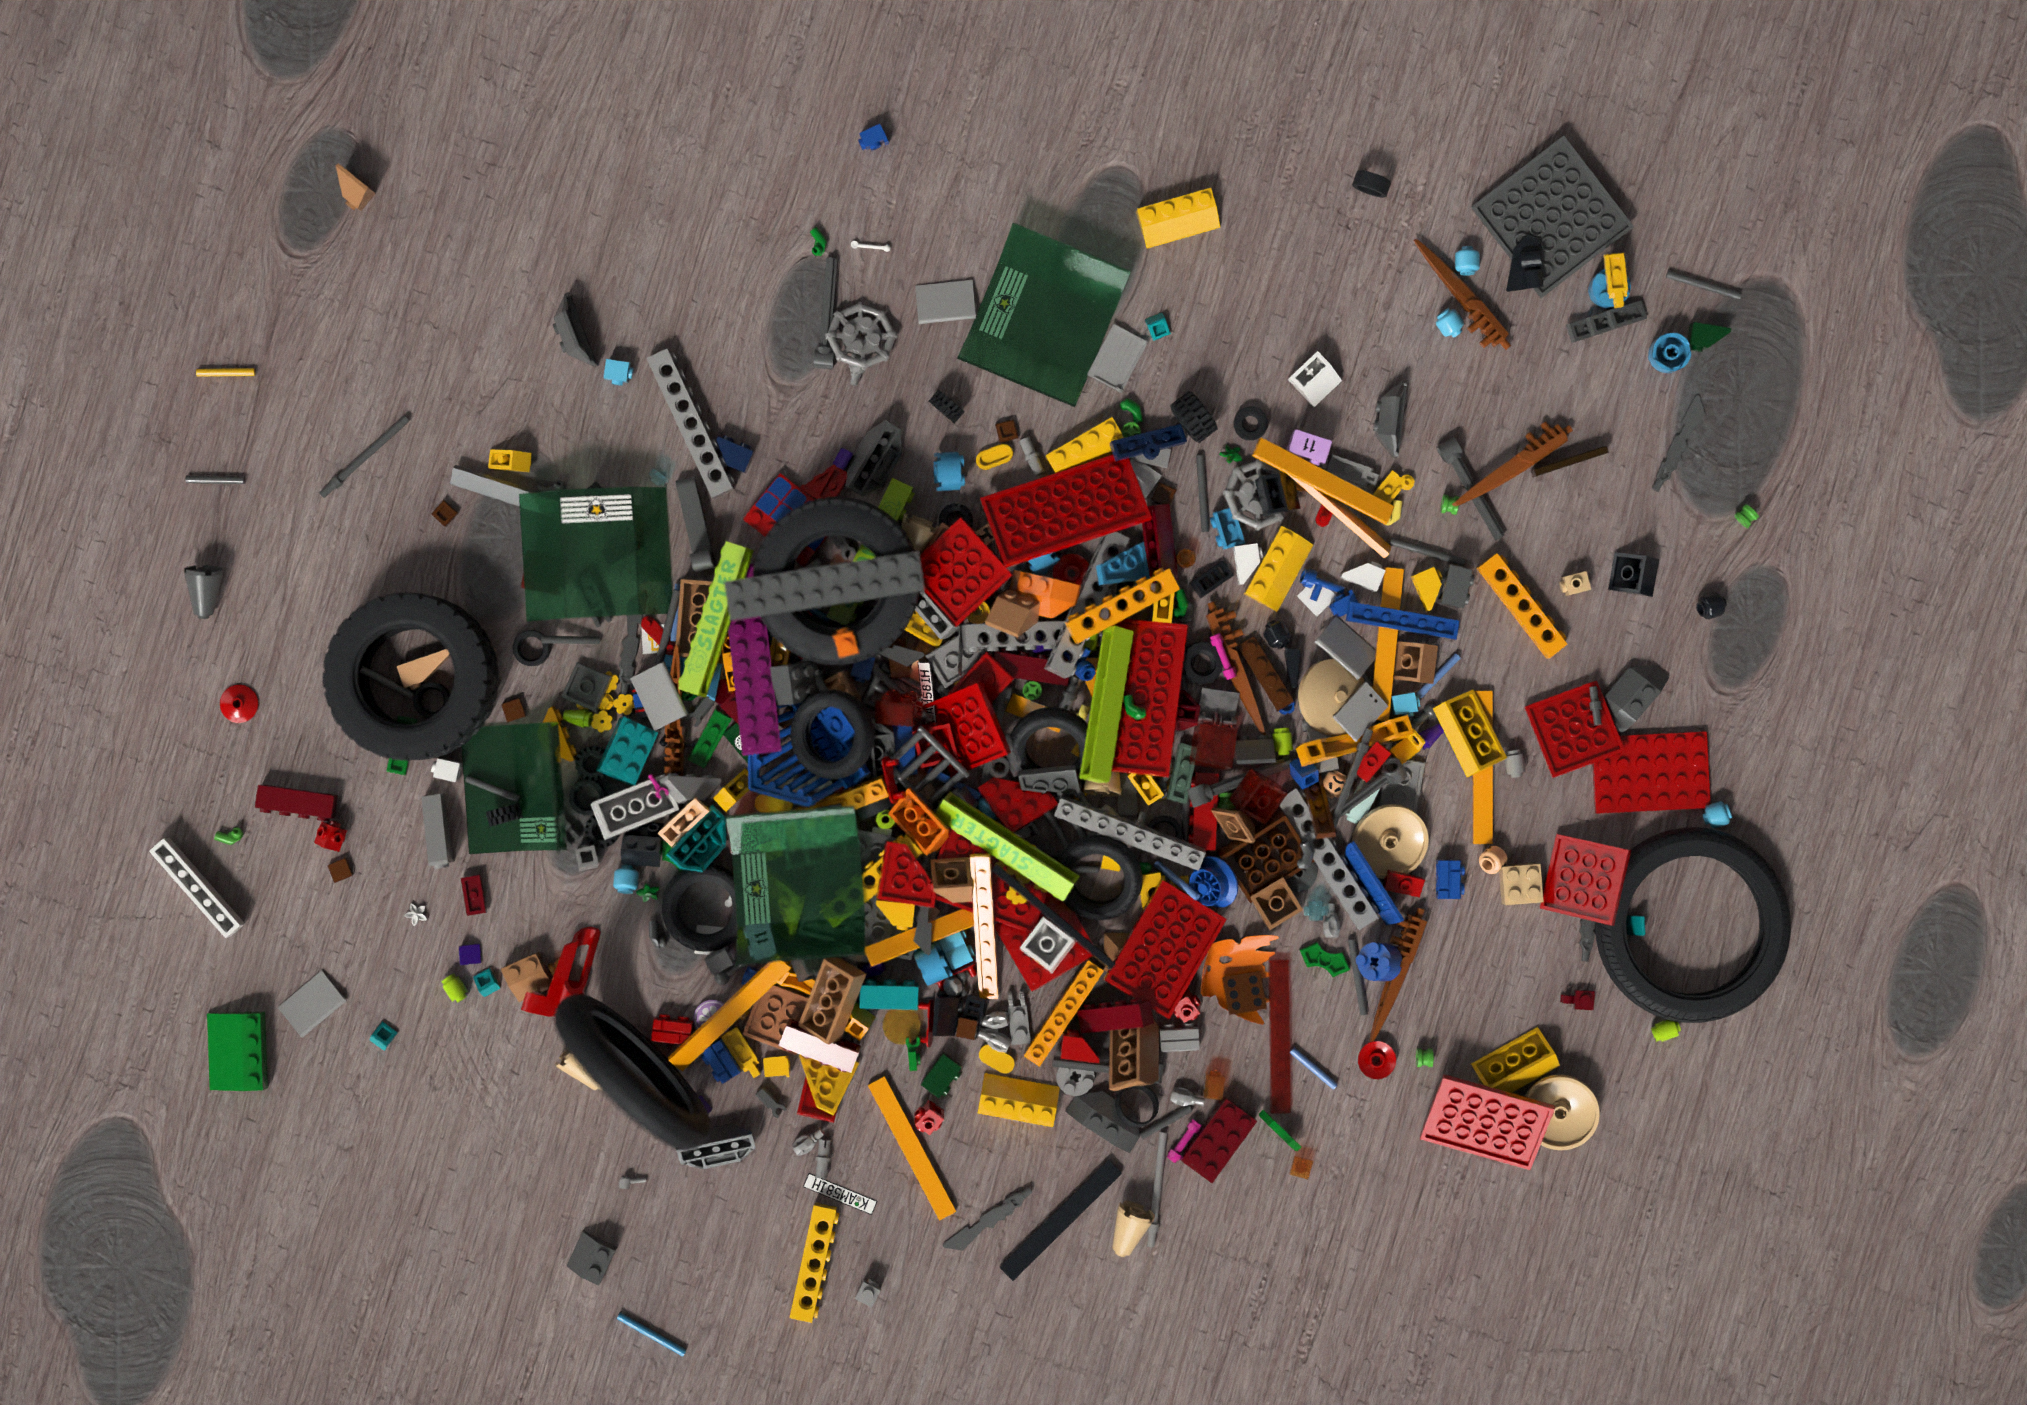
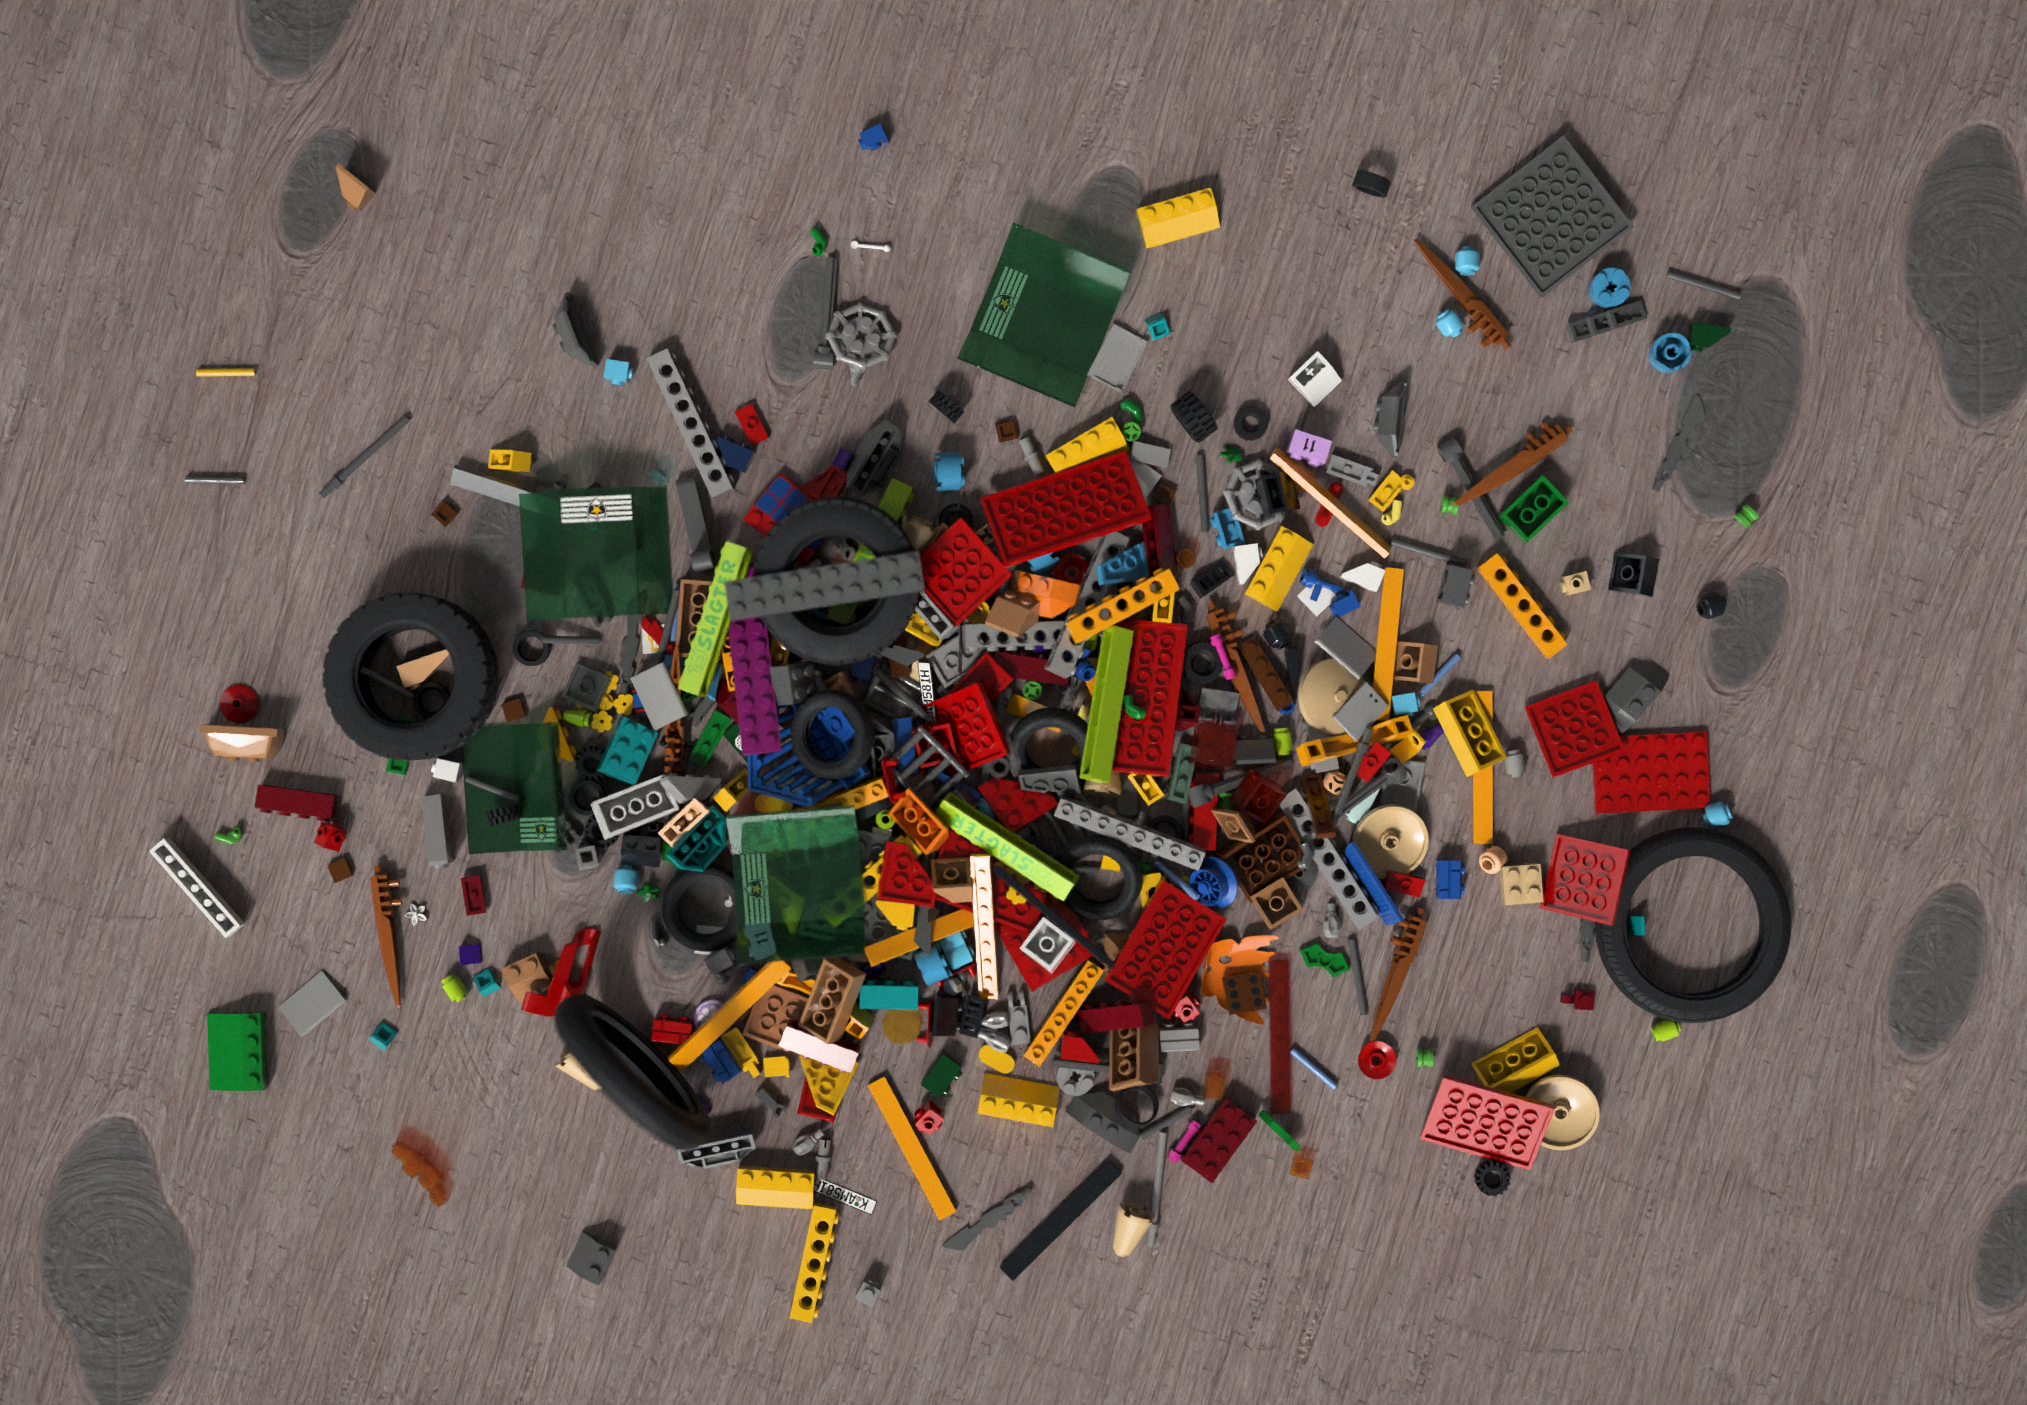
(203, 588): dark grey cone -> none
(243, 741): none -> medium nougat windscreen
(385, 924): none -> dark orange piece
(417, 1164): none -> clear orange slope
(625, 1182): light grey hand -> none
(651, 1334): dark azure bar -> none
(658, 788): dark pink hand -> none
(751, 425): none -> red plate
(775, 1187): none -> yellow slope
(845, 642): orange bracket -> none
(899, 708): clear red brick -> none
(914, 1058): green plate -> none
(945, 302): light grey piece -> none
(967, 1028): reddish brown tile -> none
(994, 456): yellow tile -> none
(1148, 443): dark blue hinge -> none
(1183, 603): green arm -> none
(1305, 775): blue brick -> none
(1315, 910): clear light blue gear -> none
(1323, 480): light orange tile -> none
(1379, 961): blue brick -> none
(1402, 620): blue plate -> none
(1427, 586): yellow slope -> none
(1503, 1178): none -> black tyre
(1526, 266): black panel -> none
(1533, 509): none -> green brick
(1569, 461): dark brown tile -> none
(1595, 705): dark grey bar -> none
(1616, 278): yellow hinge -> none

